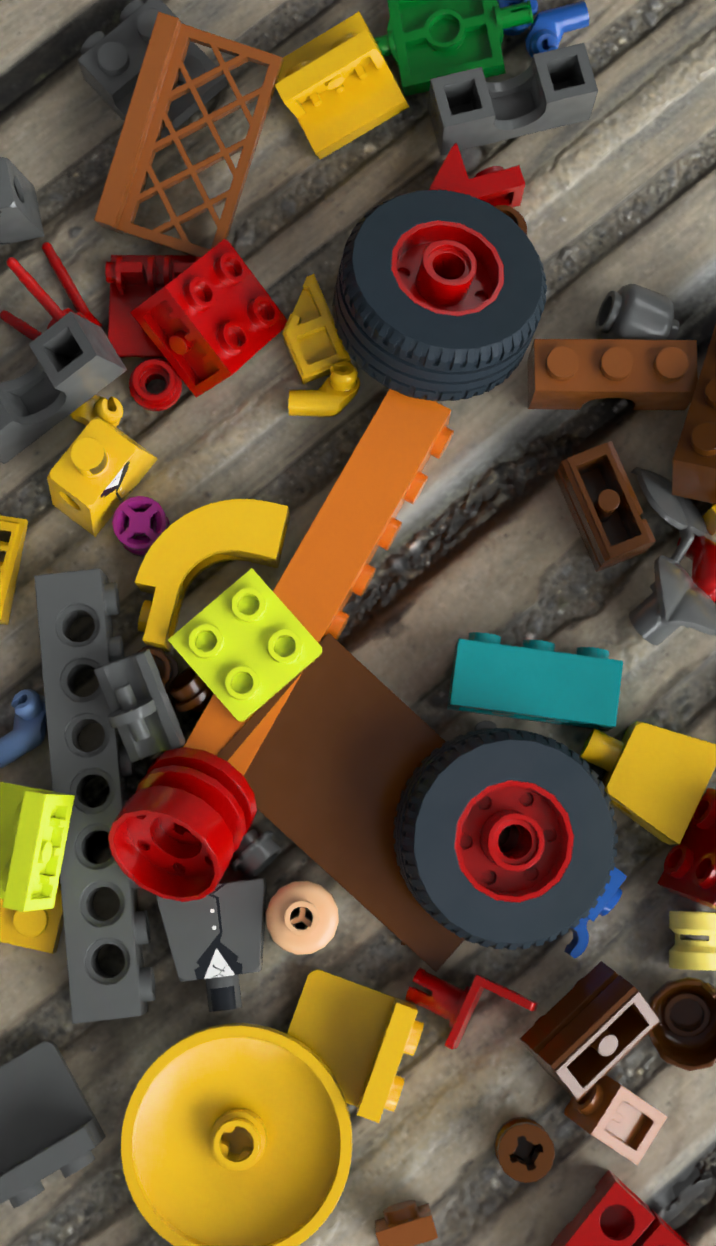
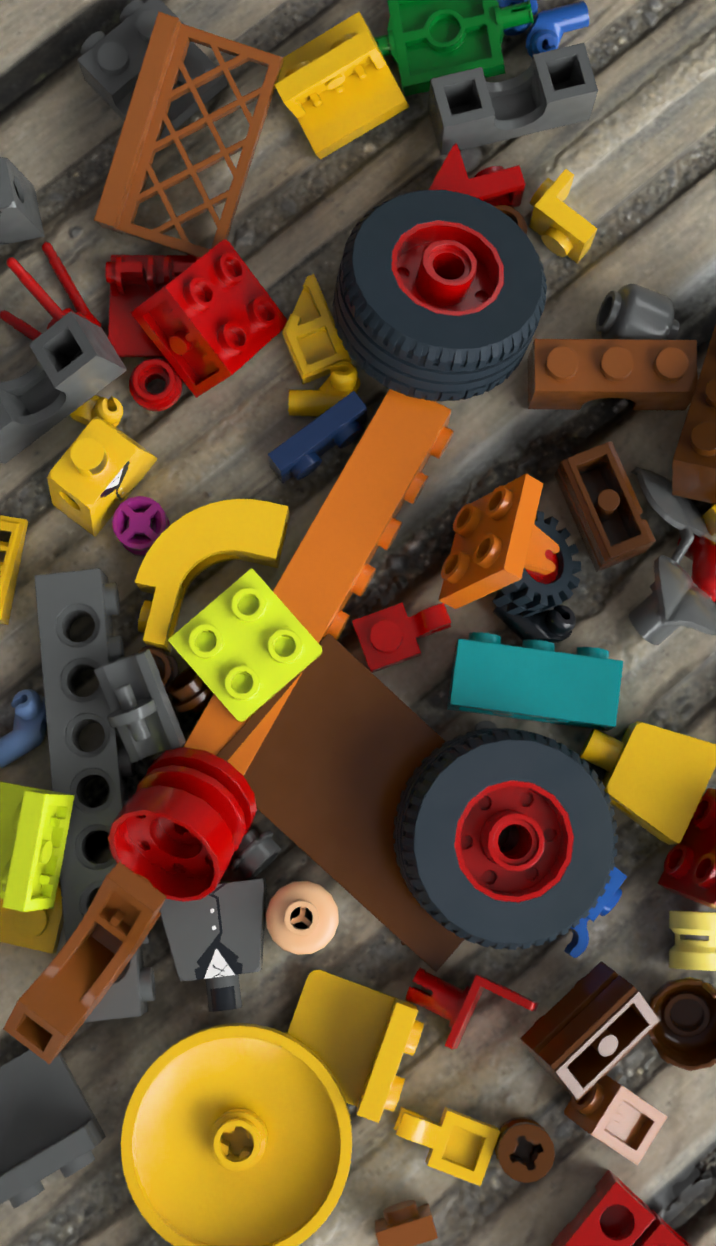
(86, 964): none -> dark orange arch
(302, 451): none -> dark blue plate
(392, 636): none -> red plate
(456, 1143): none -> yellow plate
(509, 551): none -> orange plate
(546, 626): none -> black arm
(558, 225): none -> yellow bracket

